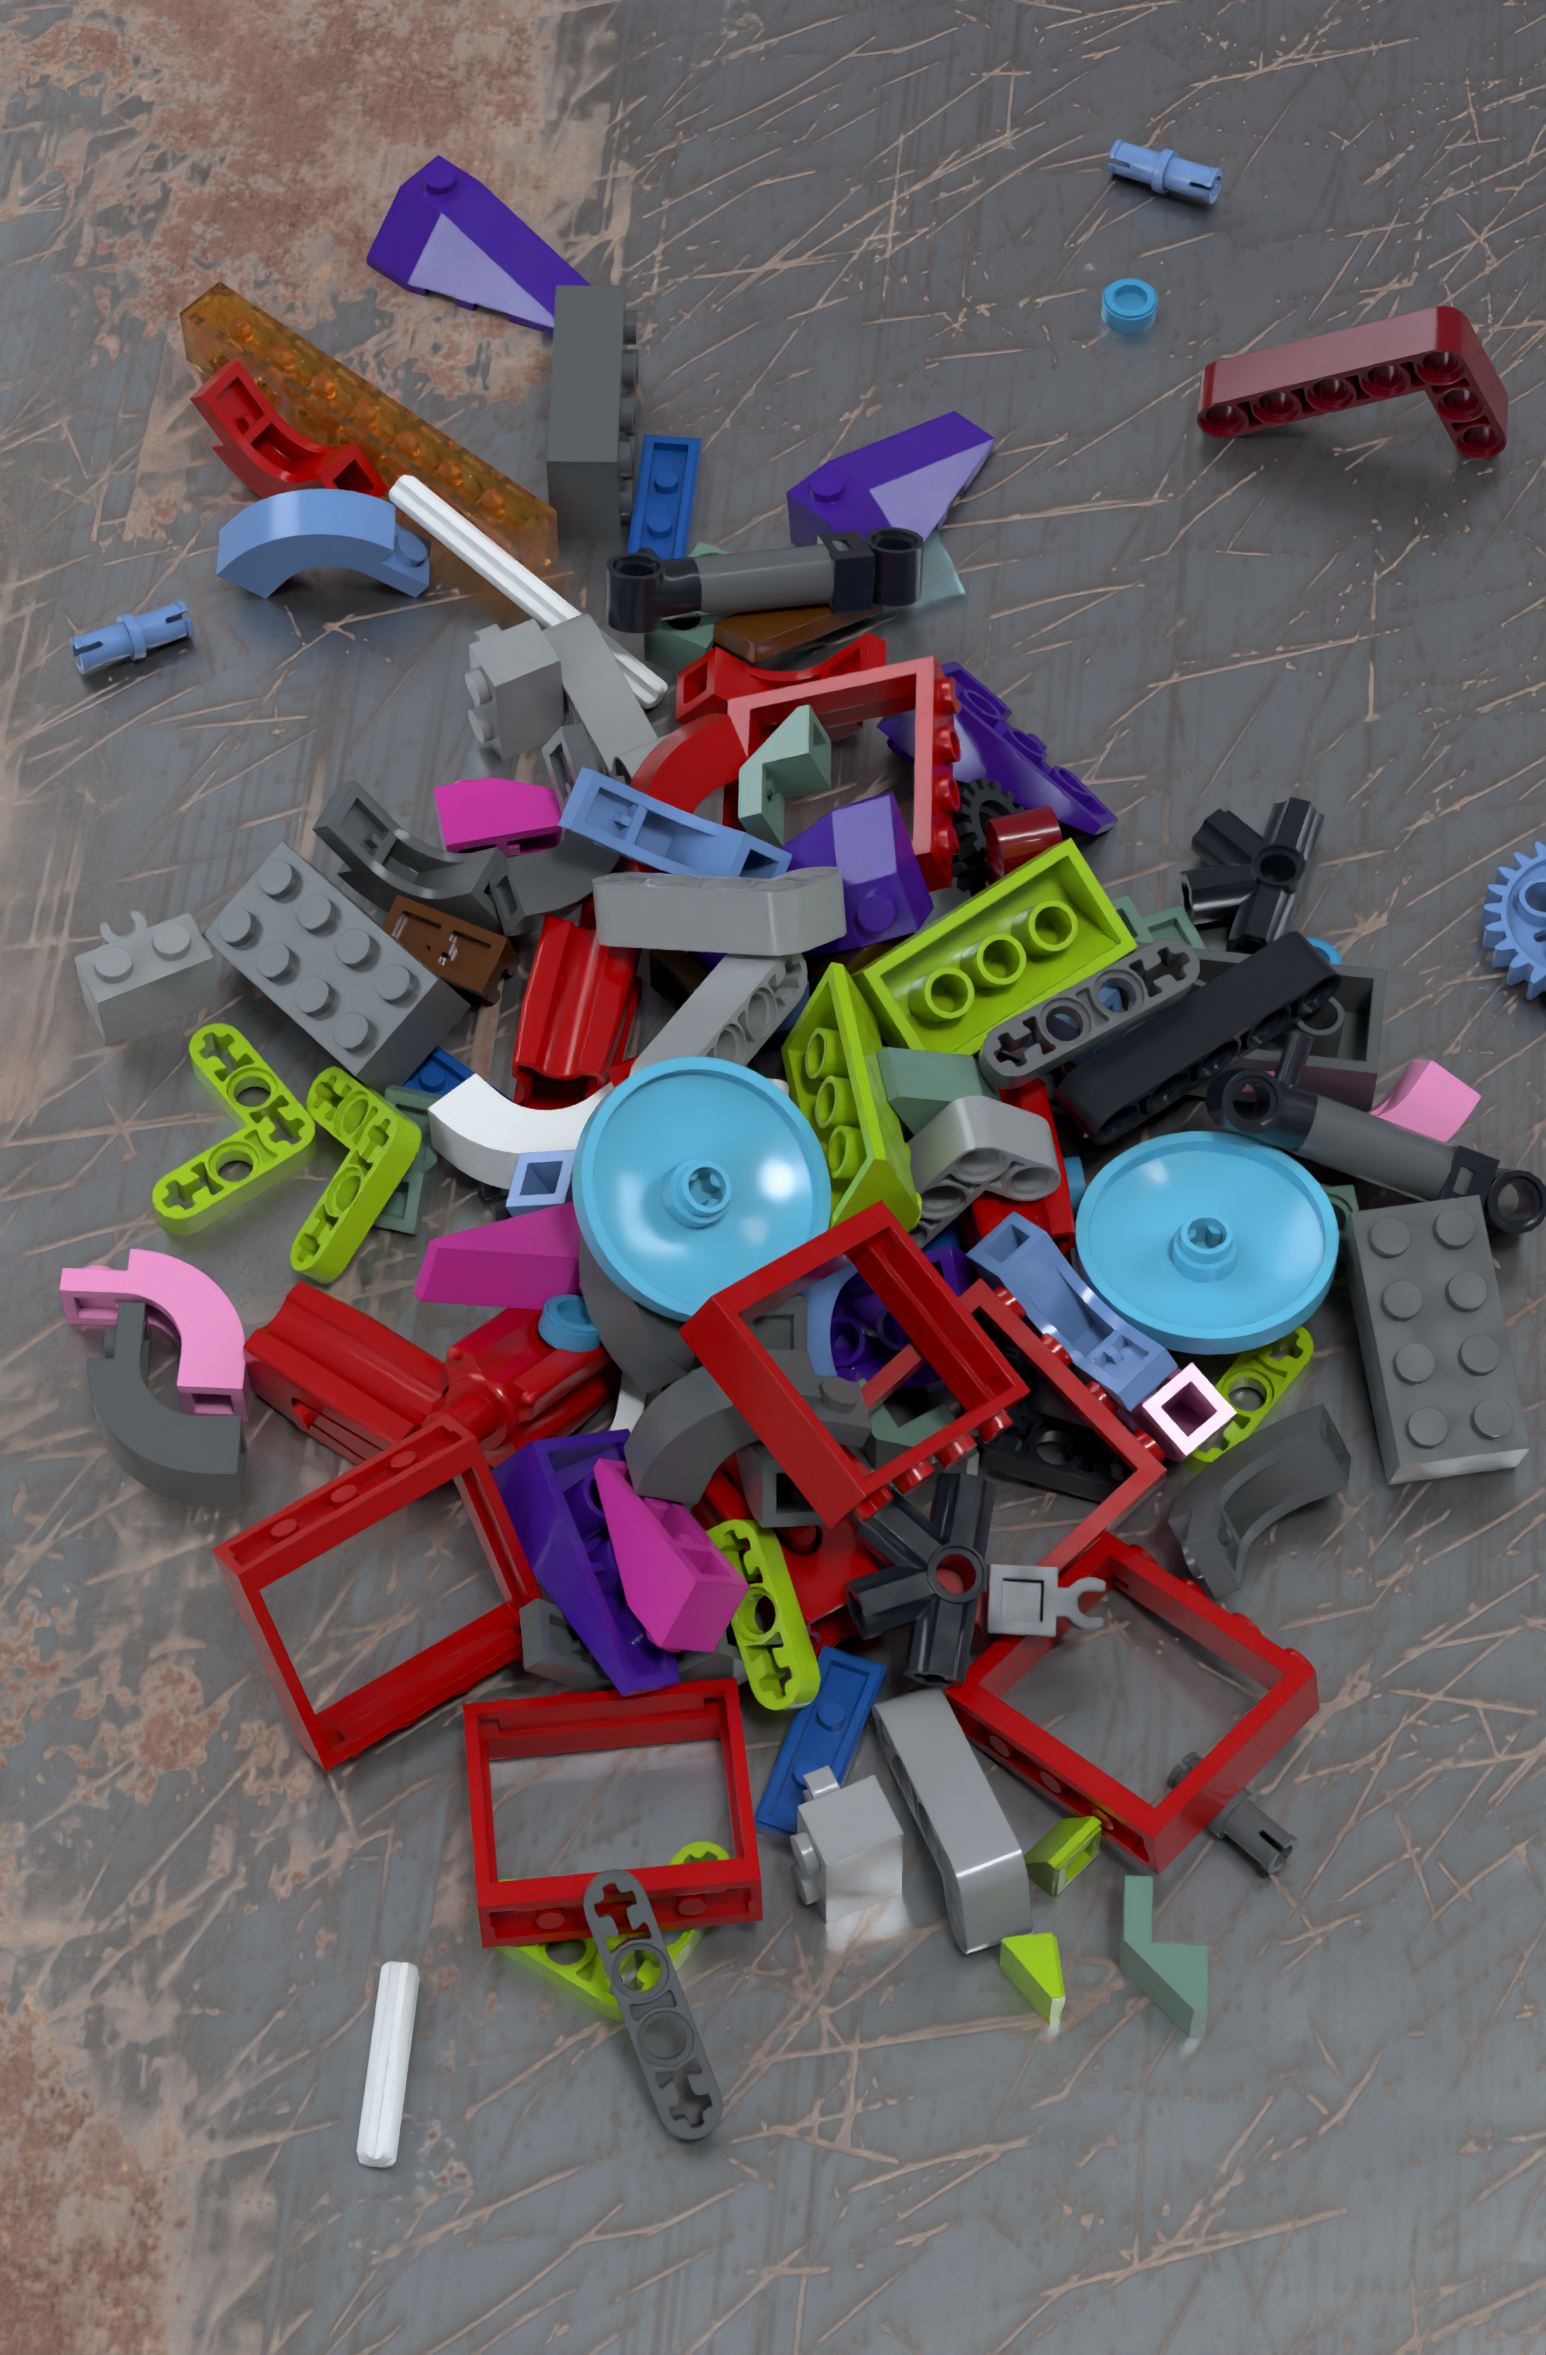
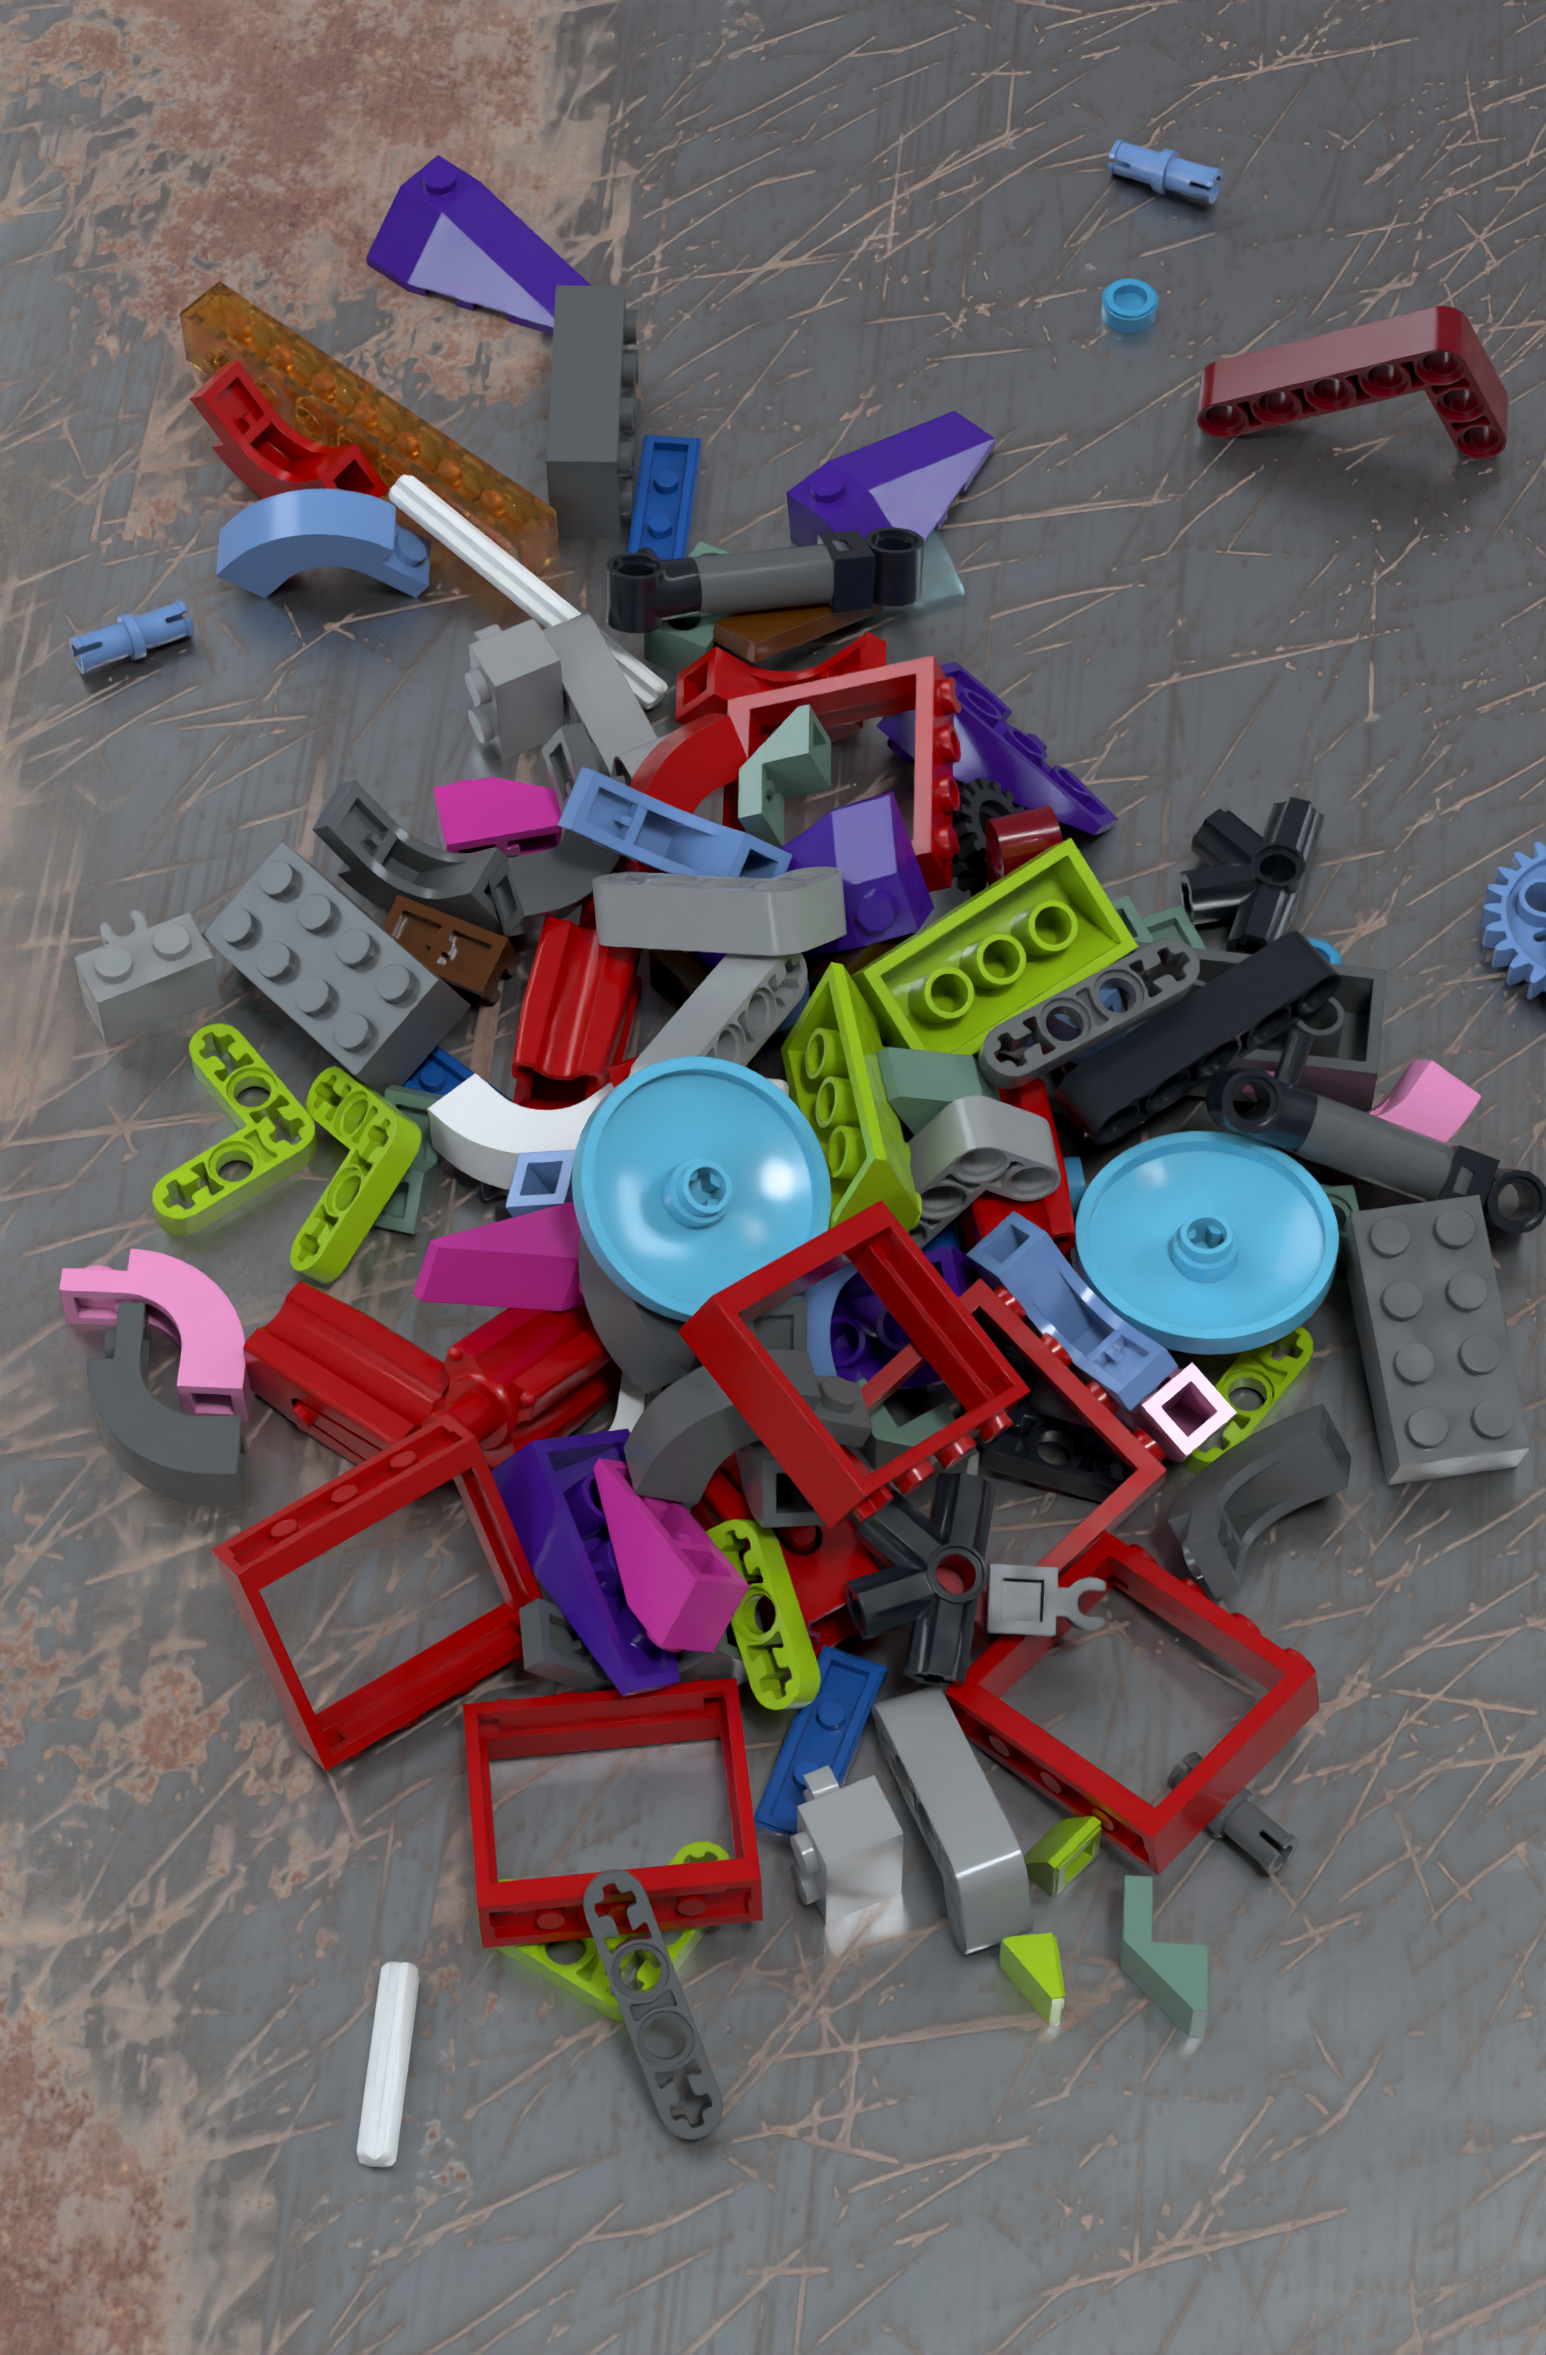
(568, 1324): dark azure tile -> none

